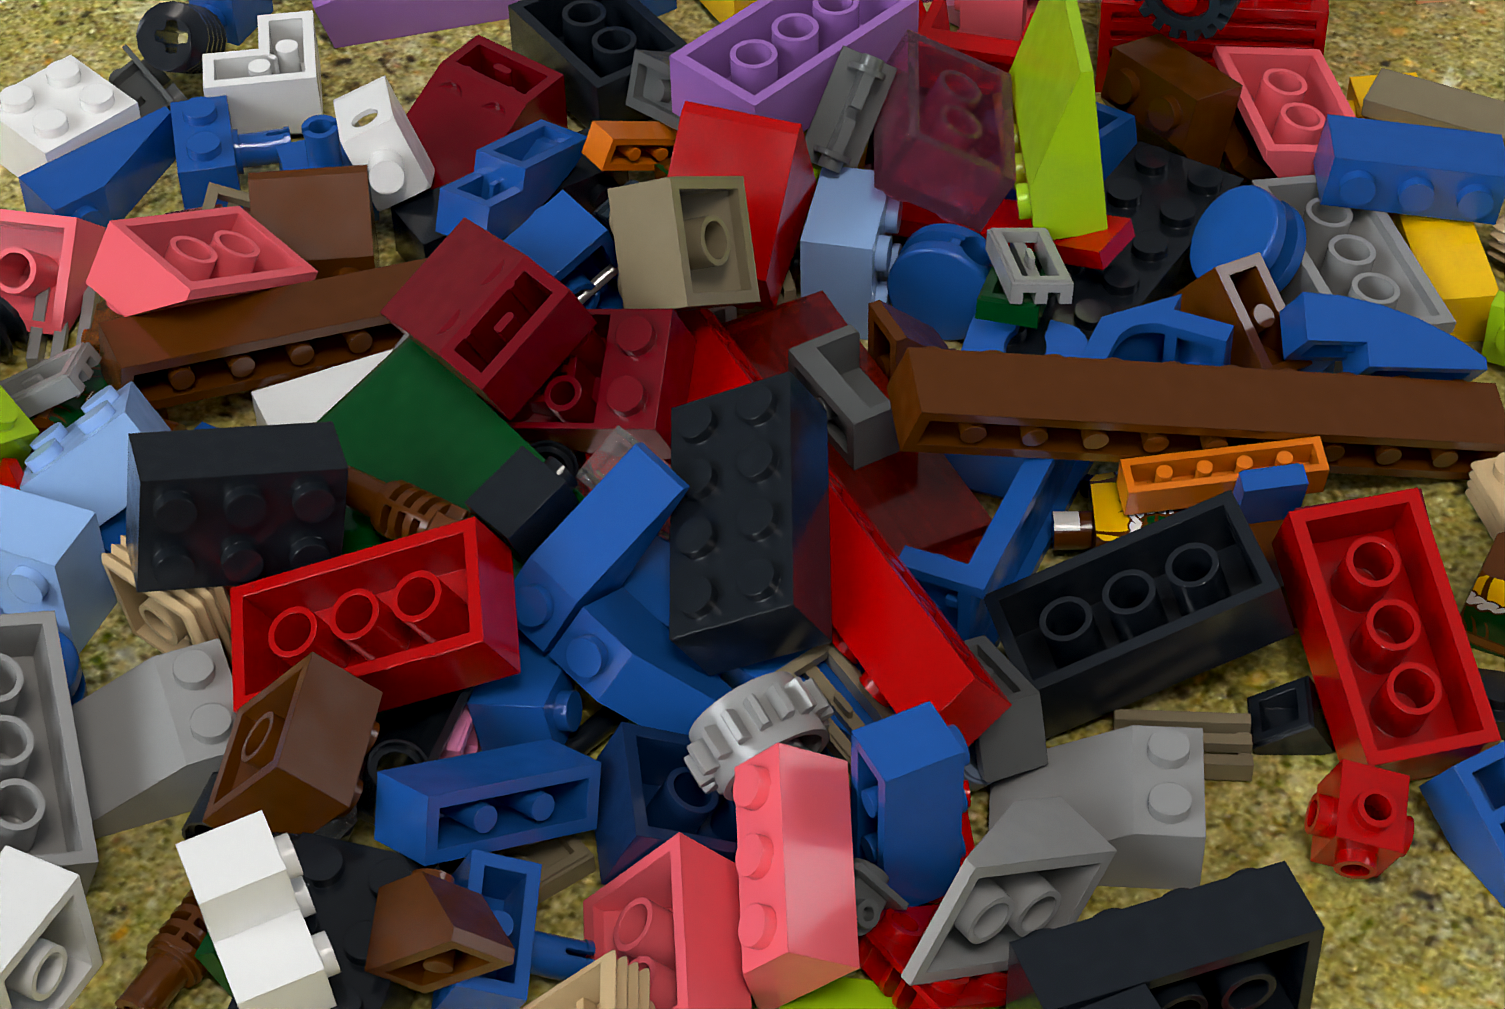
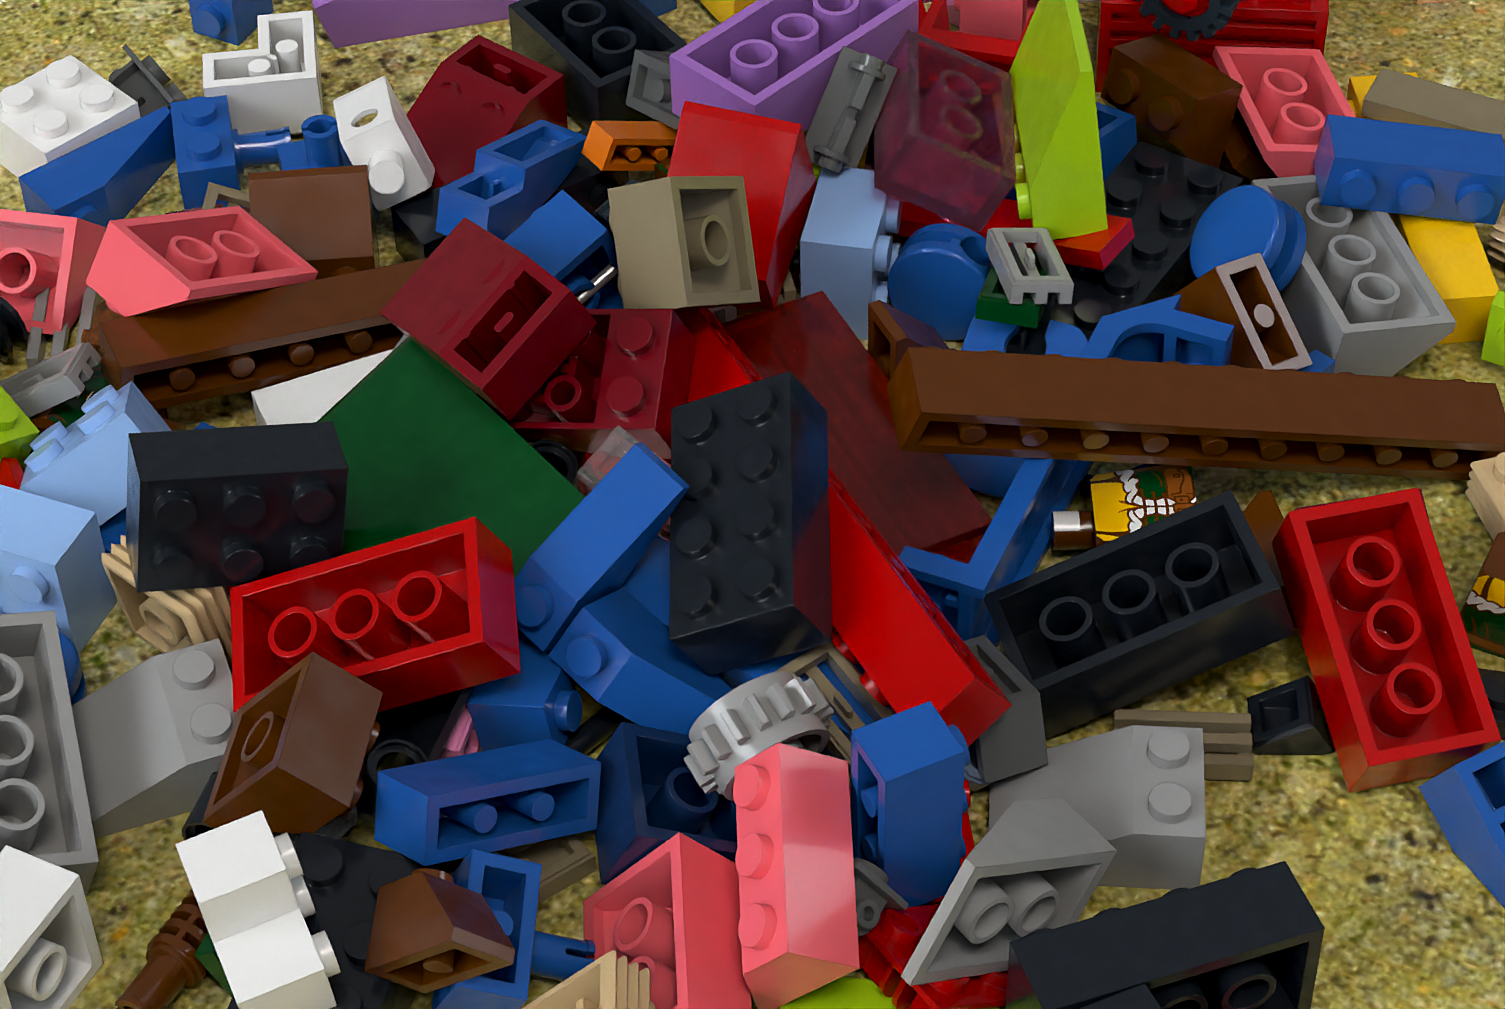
(159, 34): black piece -> none
(399, 506): reddish brown hinge -> none
(525, 501): black brick -> none
(857, 411): dark grey panel -> none
(1195, 476): orange piece -> none
(1270, 491): blue tile -> none
(1359, 820): red brick -> none
(1373, 340): blue slope -> none

